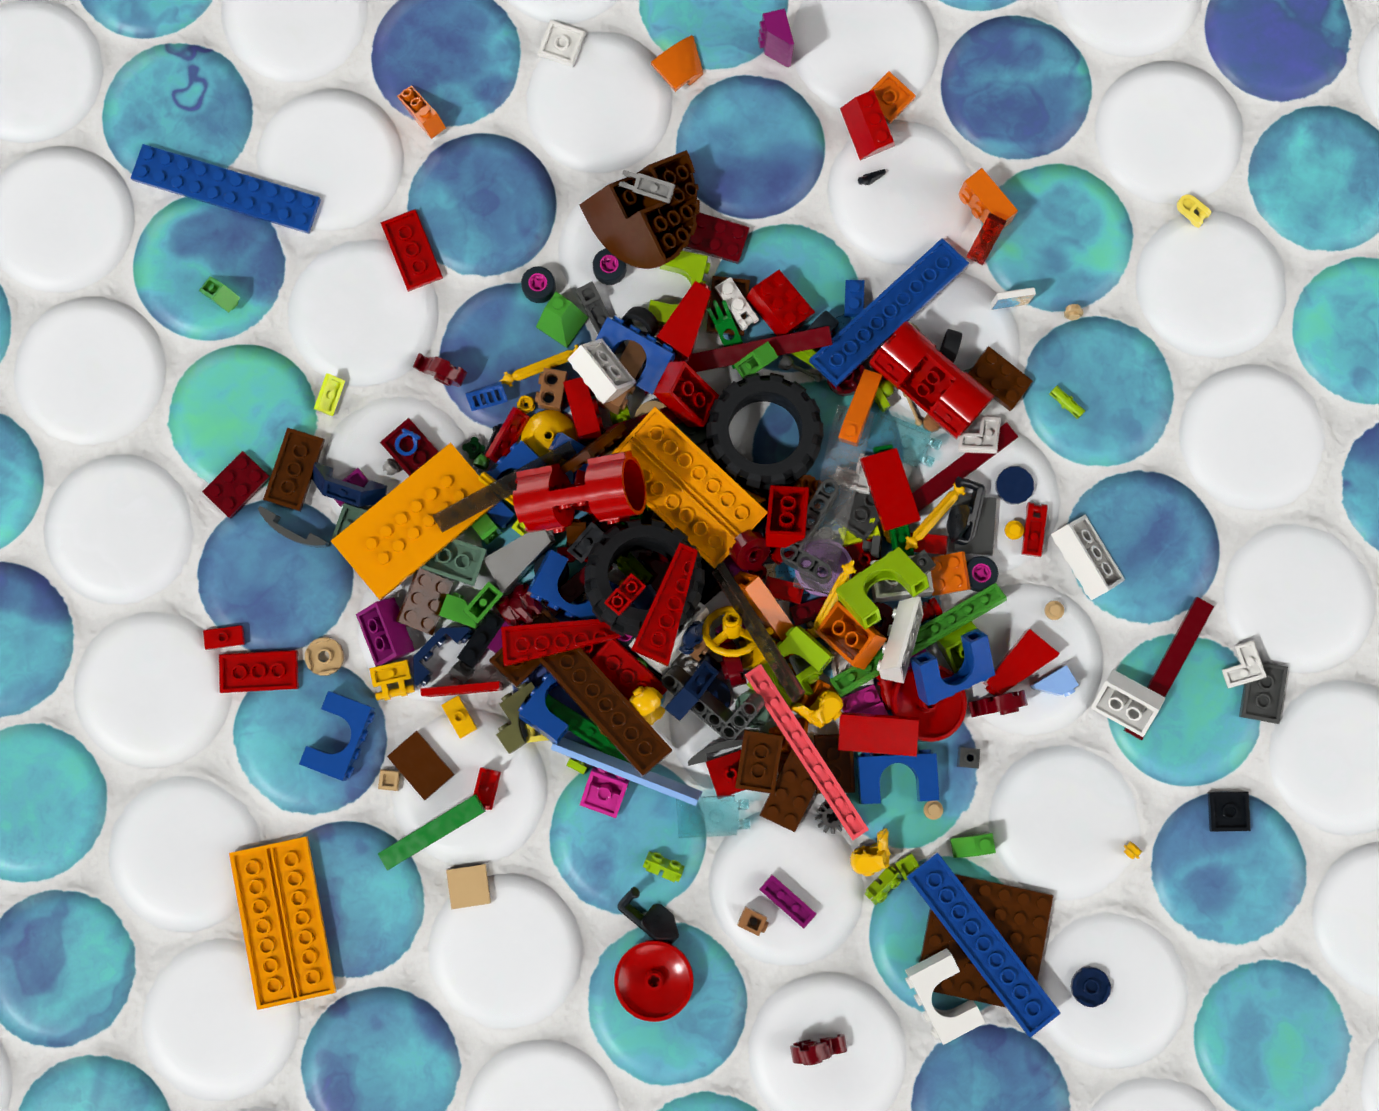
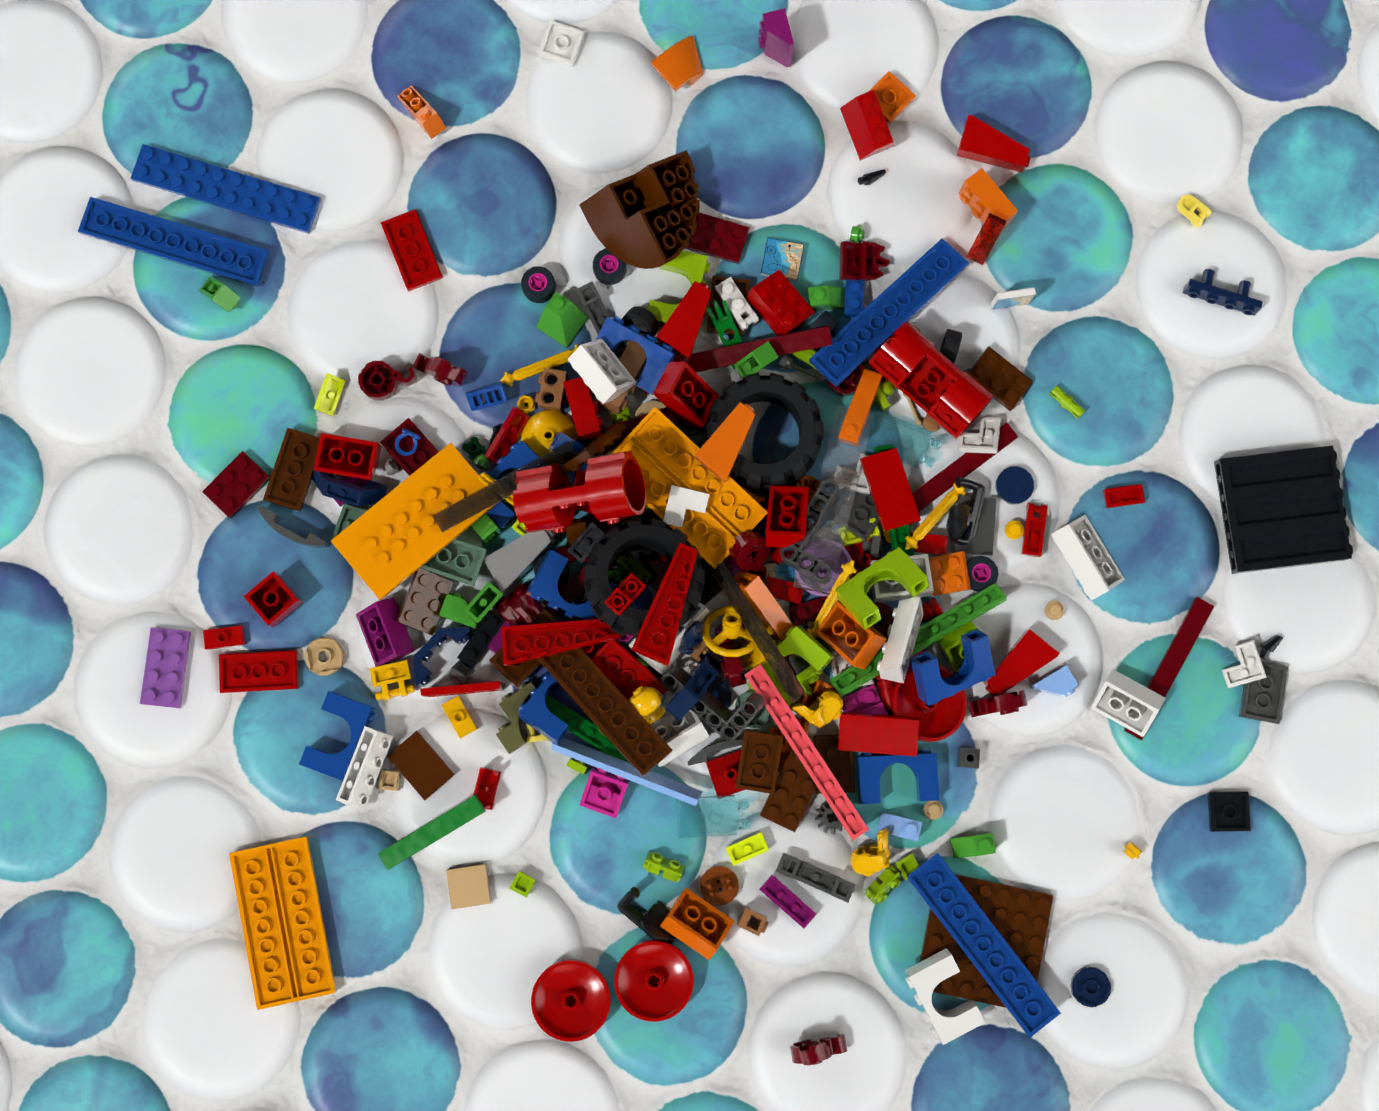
(165, 667): none -> medium lavender plate
(173, 241): none -> blue plate
(273, 599): none -> red brick
(347, 456): none -> red slope
(364, 768): none -> white brick
(390, 380): none -> dark red piece
(522, 883): none -> lime plate
(570, 1000): none -> red dish
(616, 575): none -> plate
(649, 186): light grey hinge -> none
(680, 734): none -> white slope
(682, 499): none -> white tile
(697, 923): none -> orange brick
(725, 443): none -> orange slope
(728, 883): none -> dark orange plate
(747, 848): none -> neon yellow plate
(782, 256): none -> tile
(815, 877): none -> dark grey slope
(825, 298): none -> bright green slope
(857, 234): none -> bright green plate
(861, 261): none -> dark red plate
(900, 826): none -> light blue slope
(929, 563): dark grey plate -> none
(992, 147): none -> red slope
(1073, 312): tan plate -> none
(1124, 496): none -> red plate
(1214, 295): none -> dark blue plate
(1270, 646): none -> black bar
(1283, 509): none -> black panel

